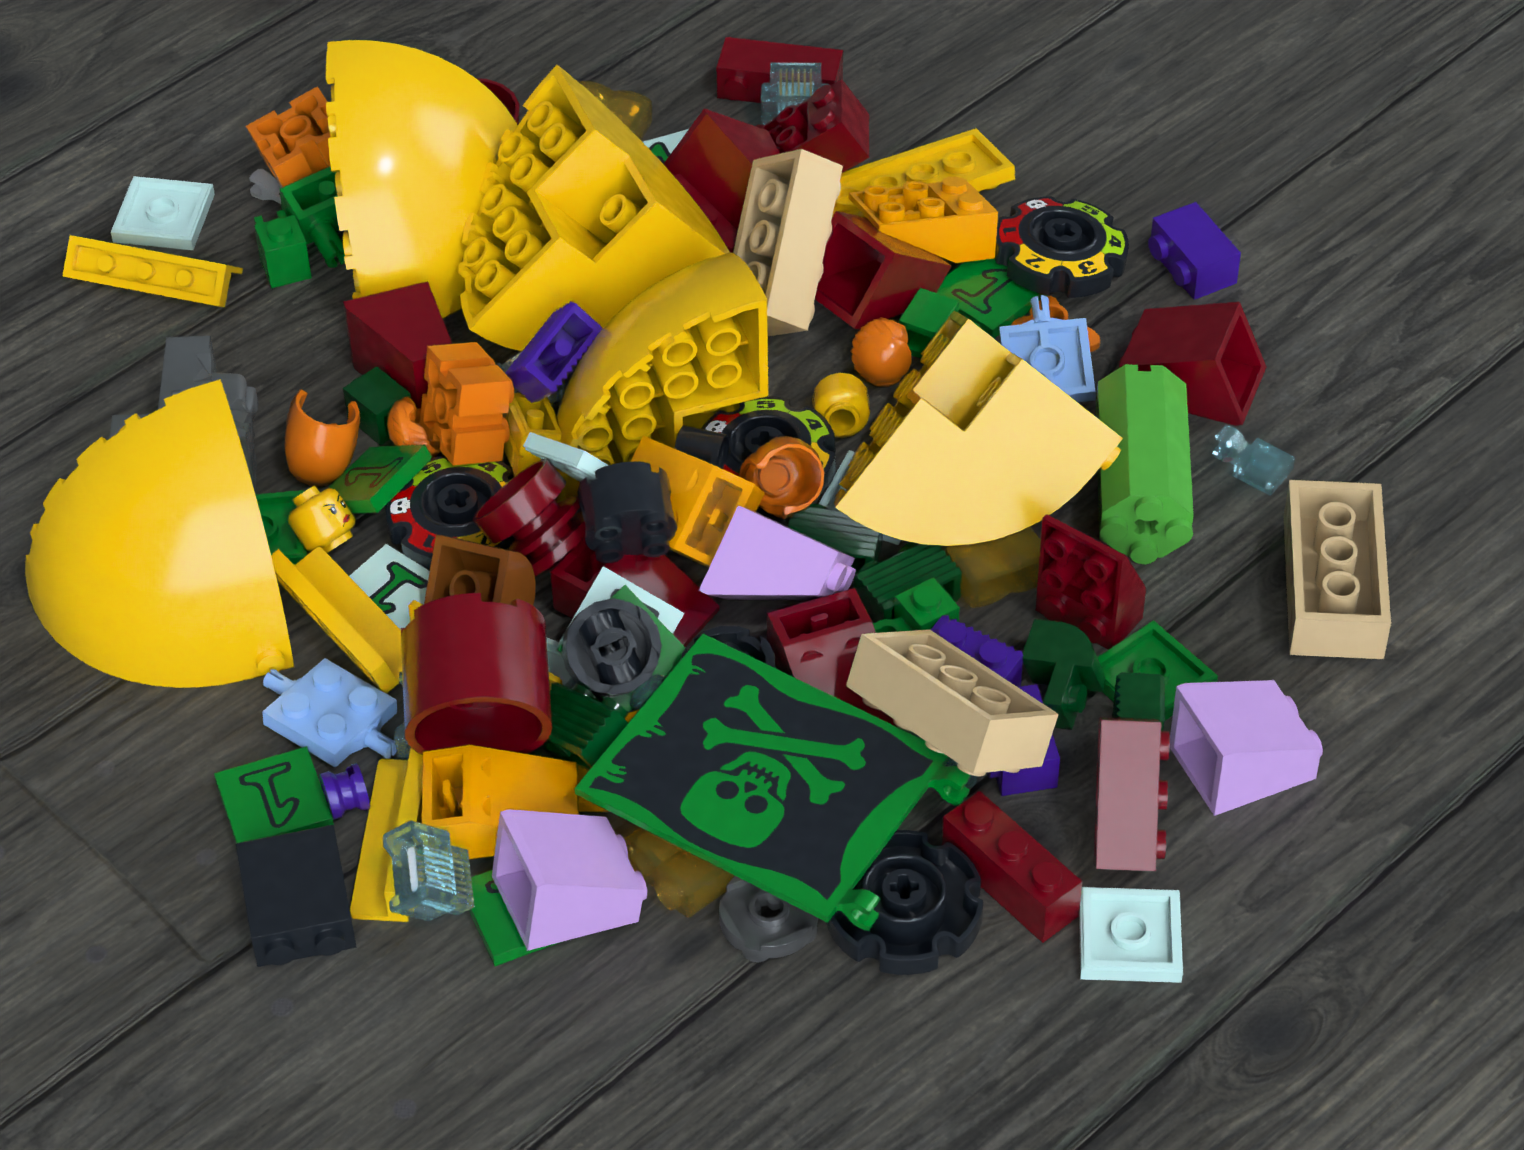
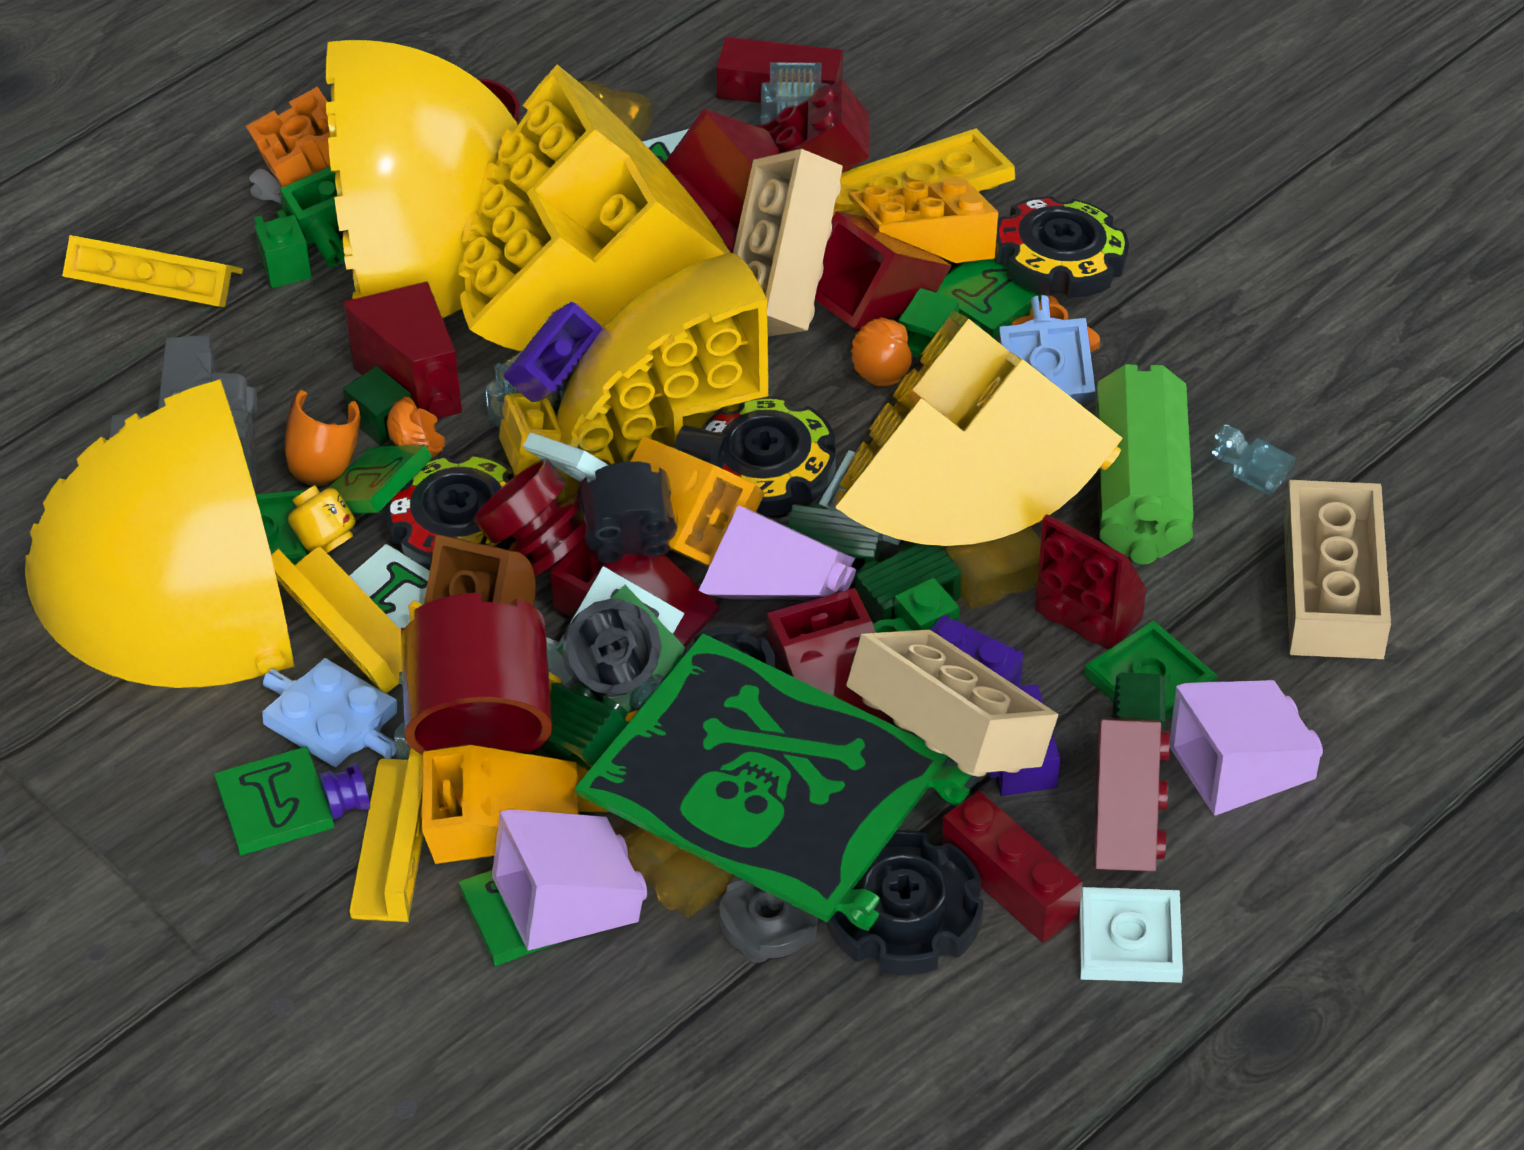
(162, 213): light aqua tile -> none
(295, 896): black brick -> none
(428, 872): clear light blue piece -> none
(466, 403): orange brick -> none
(787, 473): orange piece -> none
(843, 403): yellow head -> none
(1067, 662): dark green brick -> none
(1194, 250): dark purple brick -> none
(1208, 351): dark red slope -> none

